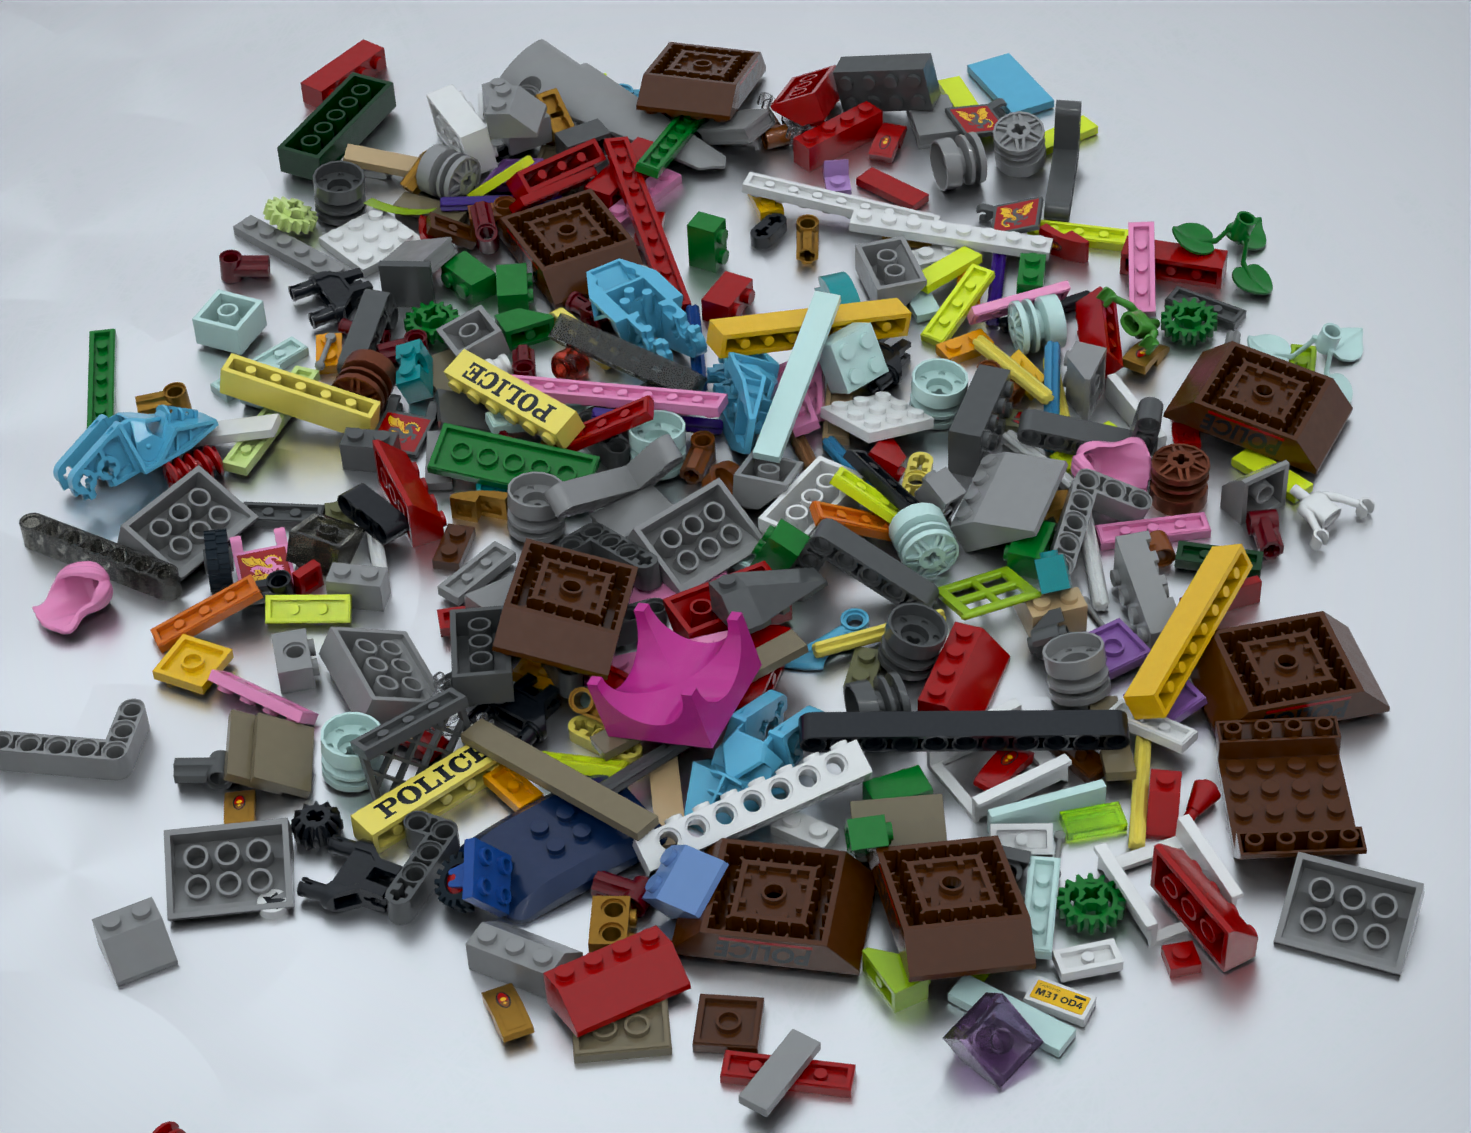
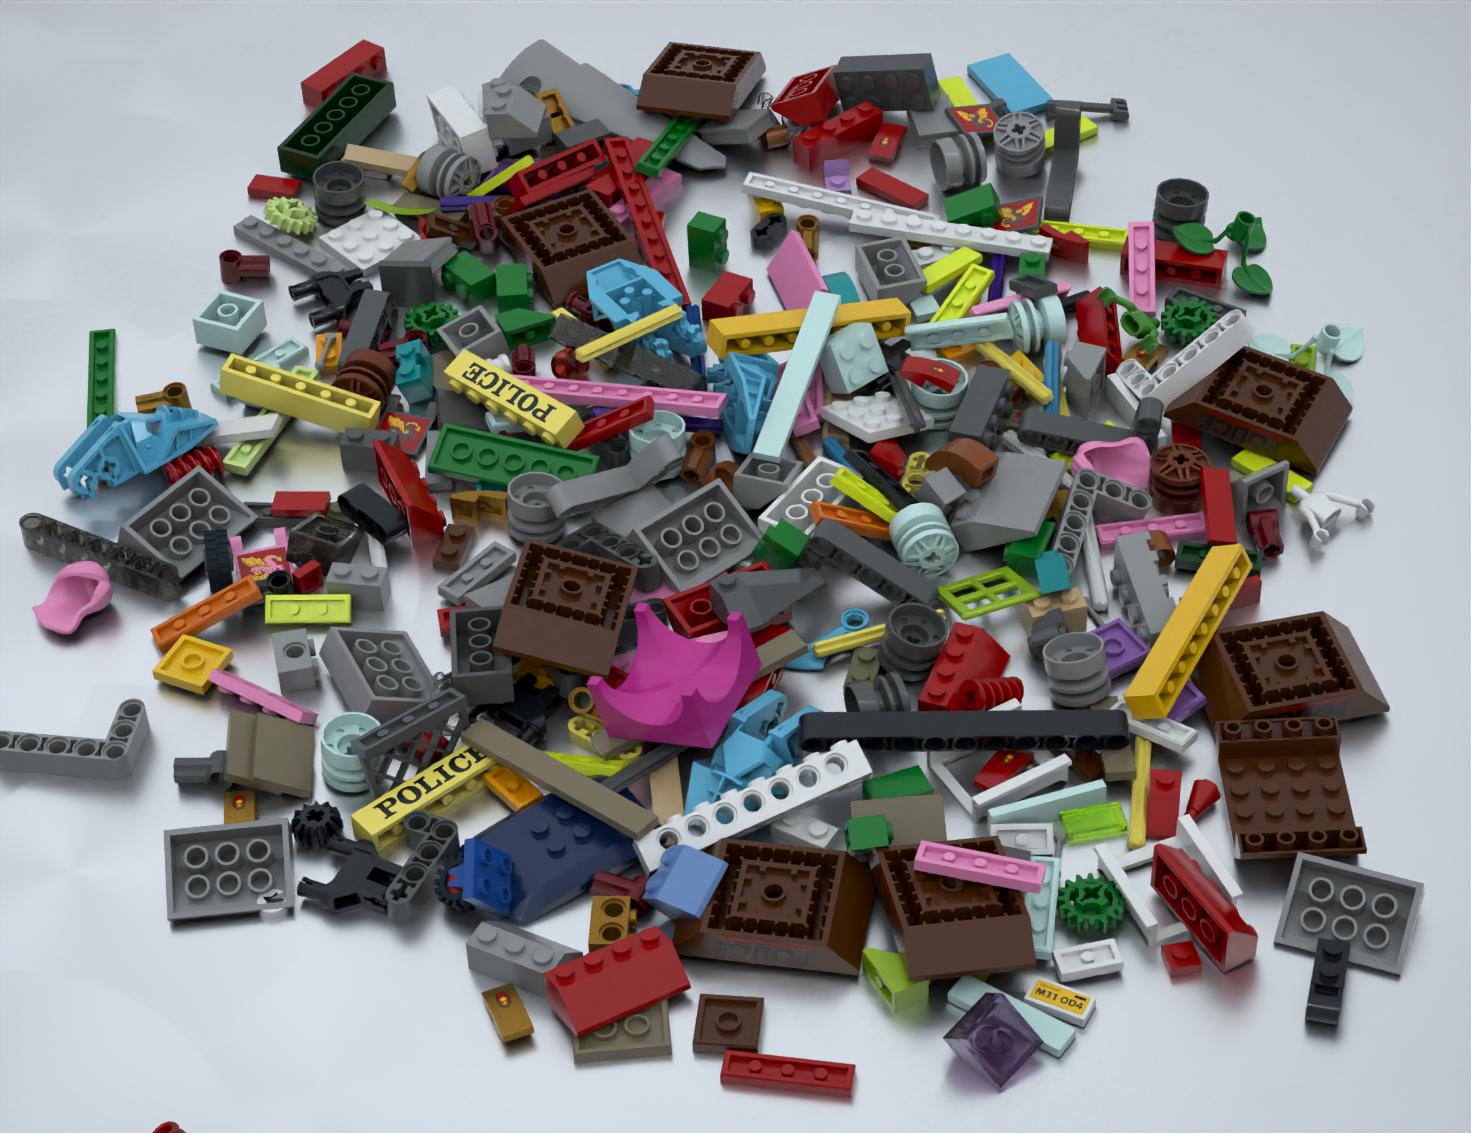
(134, 941): light grey slope -> none
(273, 186): none -> red tile
(300, 503): none -> red tile
(628, 333): none -> light yellow axle
(779, 1072): light grey tile -> none
(795, 273): none -> bright pink tile
(907, 402): none -> dark grey axle
(922, 369): none -> red slope
(959, 331): none -> light aqua tile
(967, 459): none -> dark orange arch
(974, 207): none -> green brick
(980, 867): none -> bright pink plate
(990, 692): none -> red piece
(1033, 286): none -> dark grey tile
(1117, 108): none -> dark grey hinge
(1178, 203): none -> dark grey wheel
(1190, 364): none -> white beam
(1217, 506): none -> red tile
(1327, 981): none -> black plate

